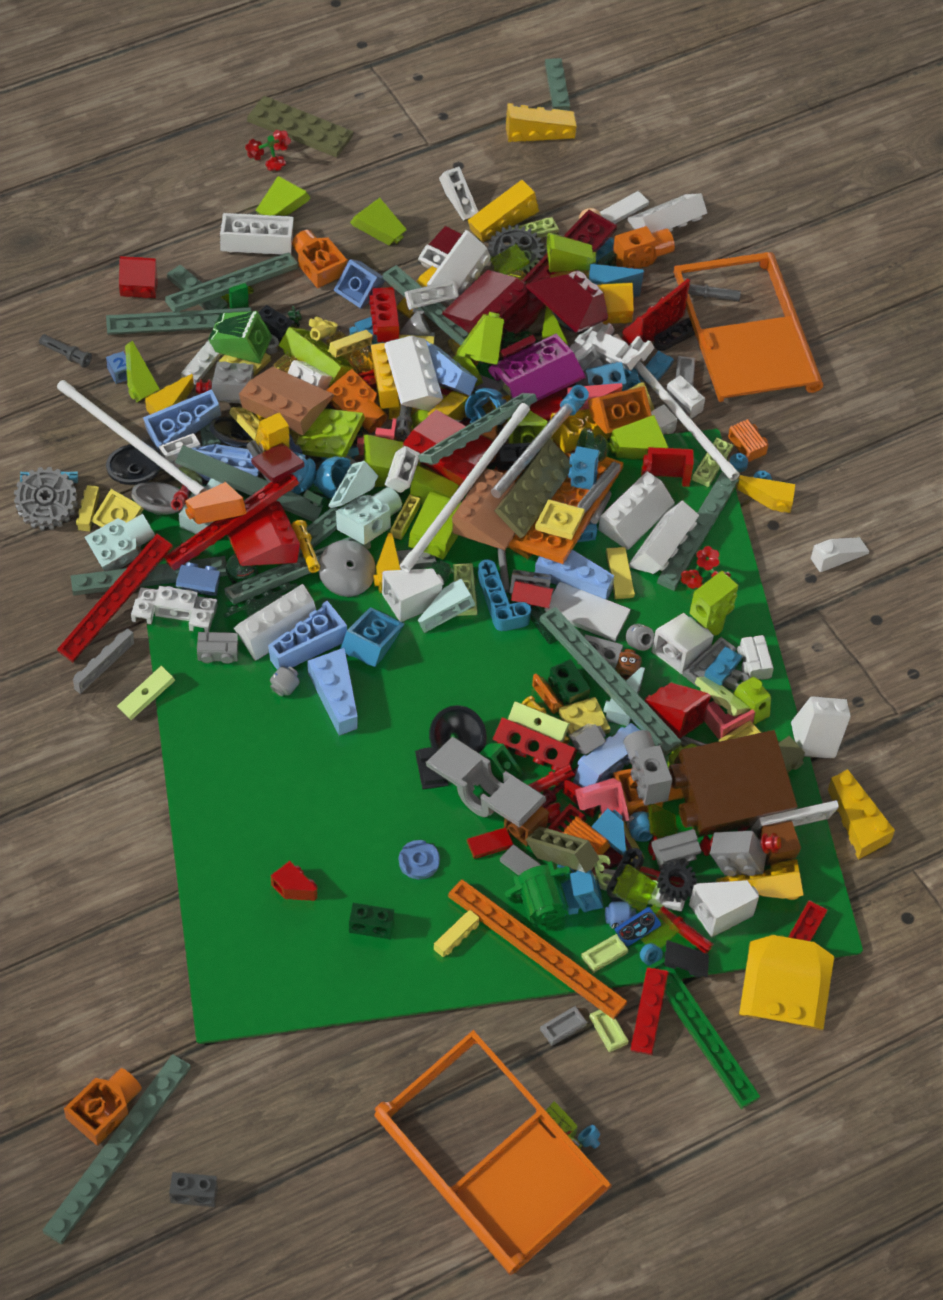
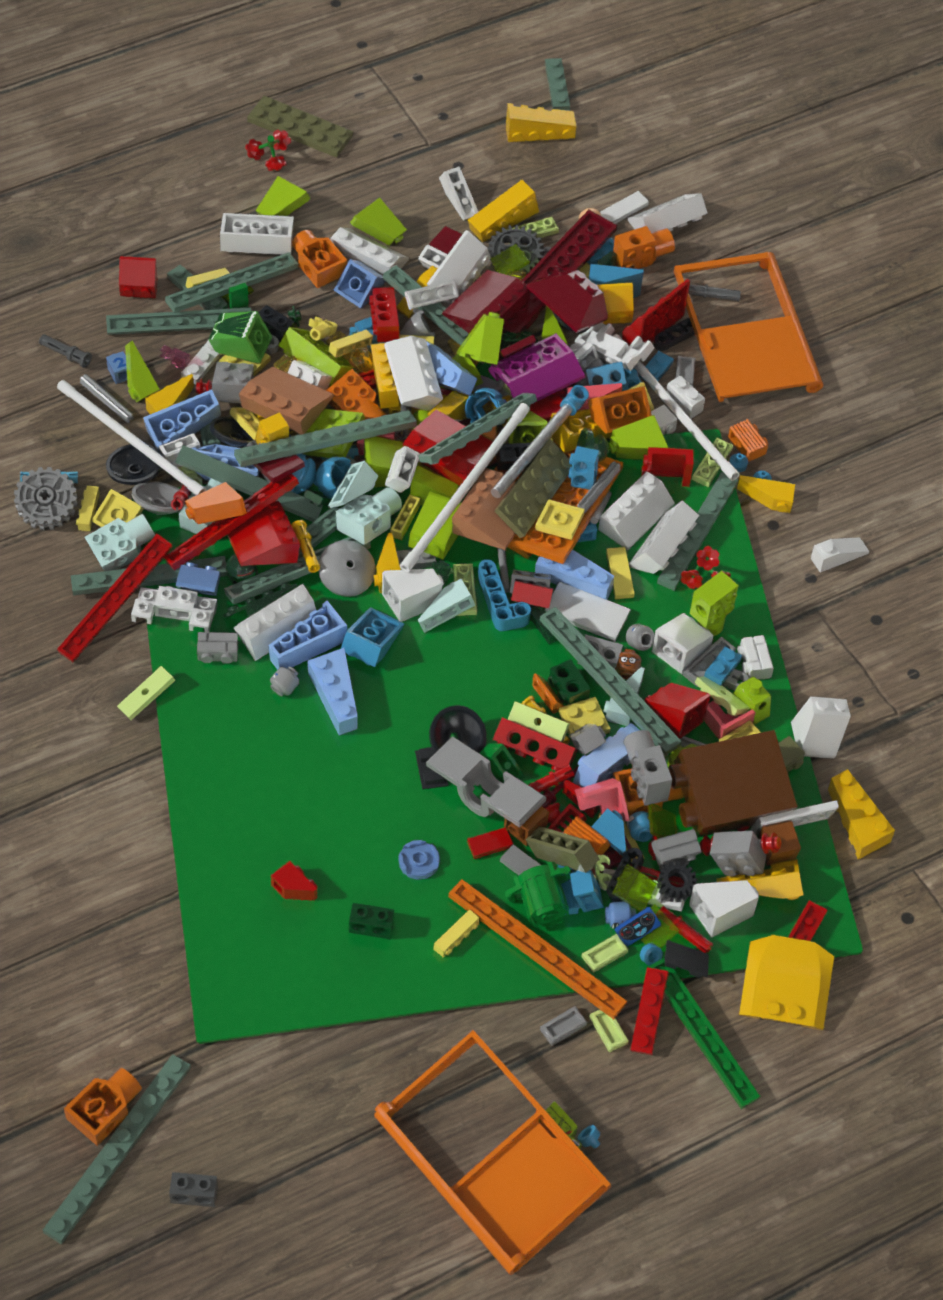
(103, 661): light grey plate -> none
(106, 398): none -> light grey axle
(178, 358): none -> clear pink plate
(204, 277): none -> light yellow piece
(324, 438): none -> sand green plate
(371, 253): none -> white slope
(568, 254): lime slope -> none

